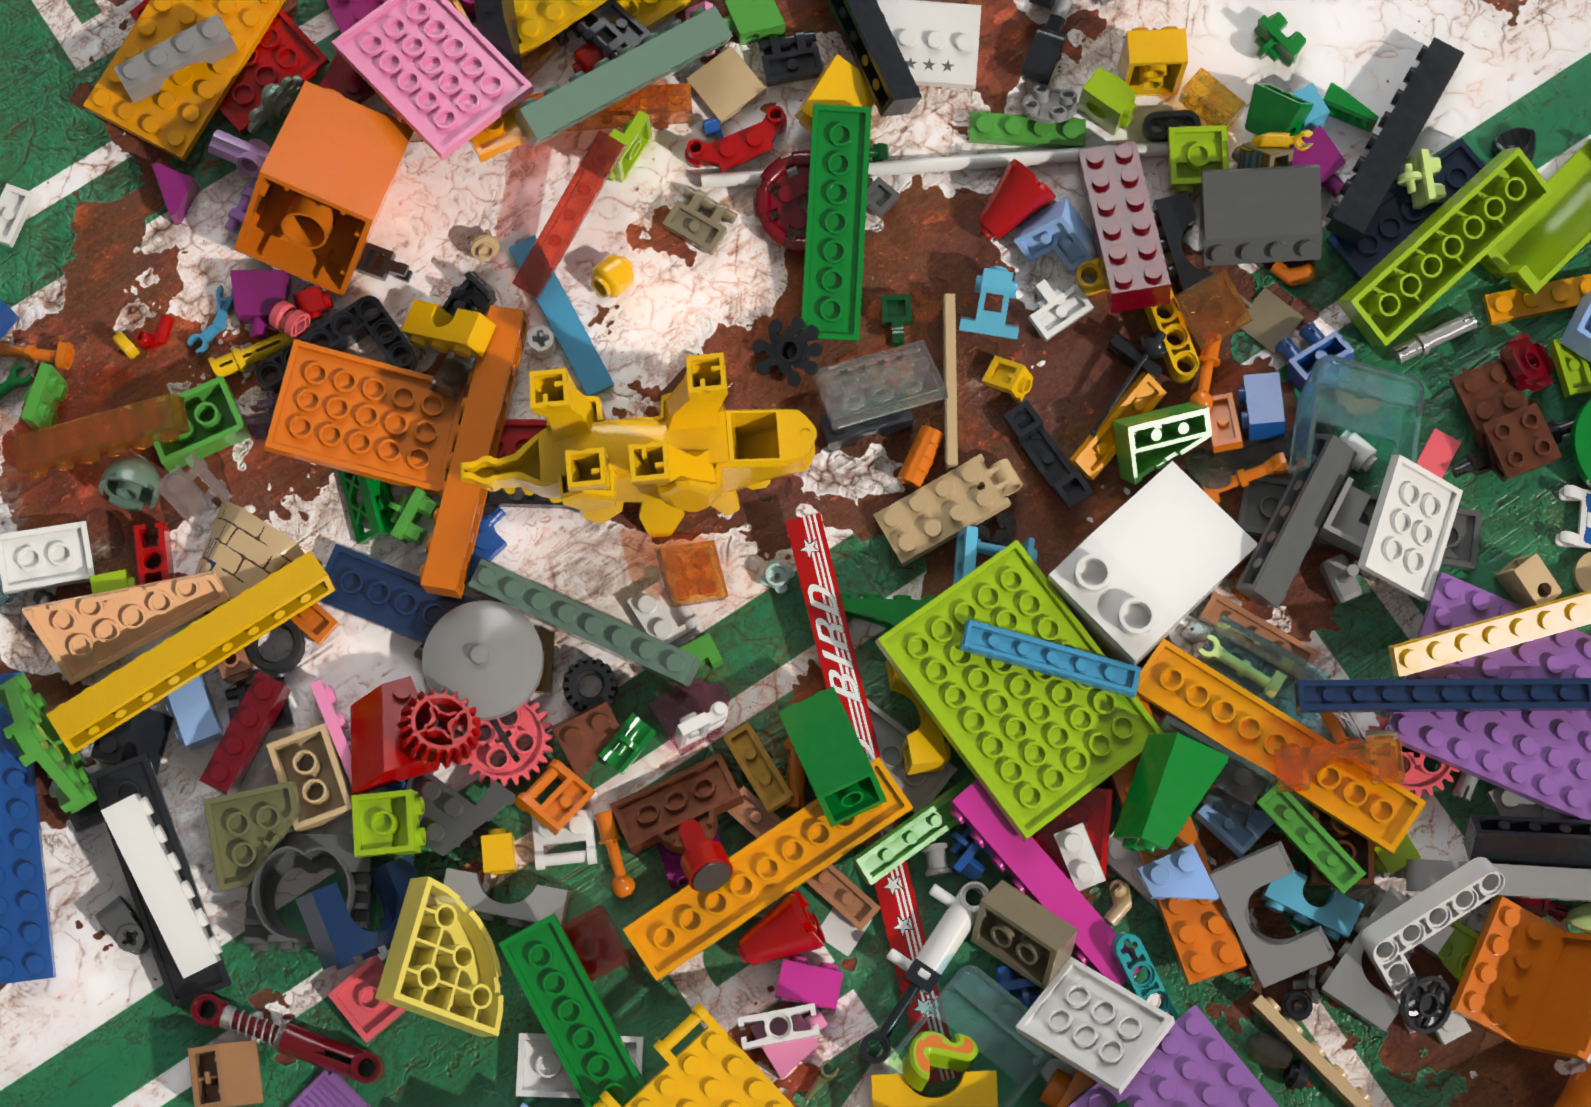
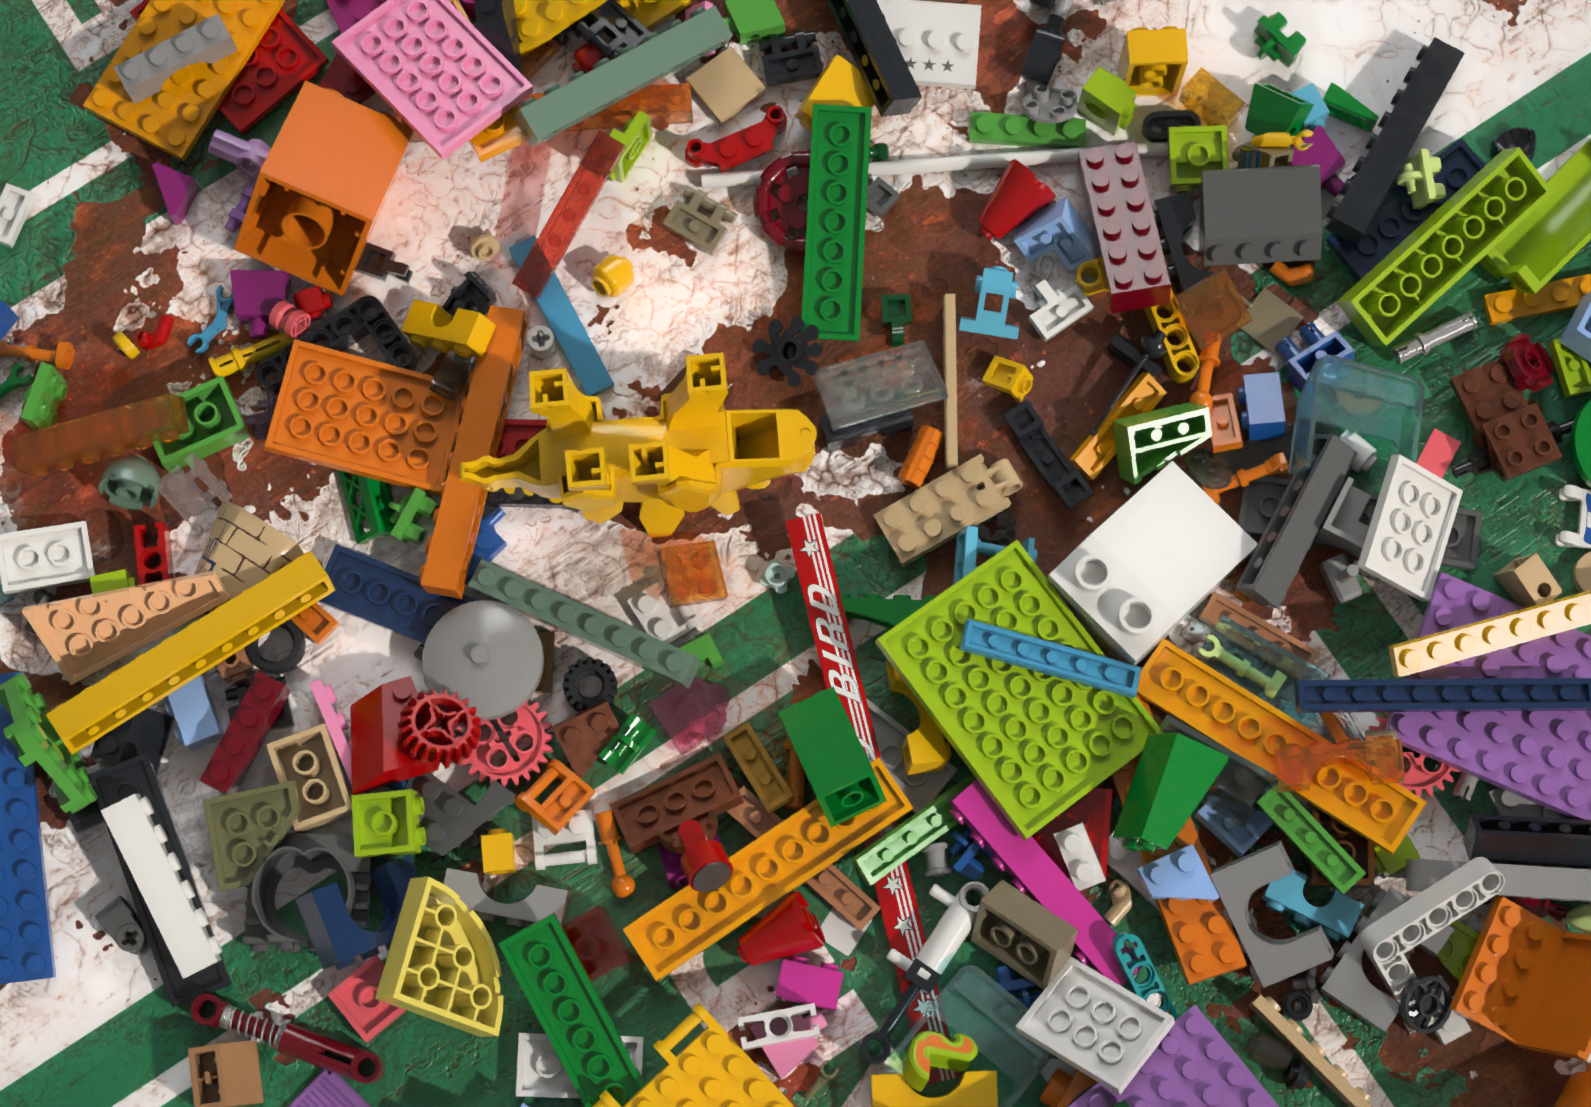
(275, 103): sand green animal -> none
(695, 727): white plate -> none
(712, 127): blue hand -> none

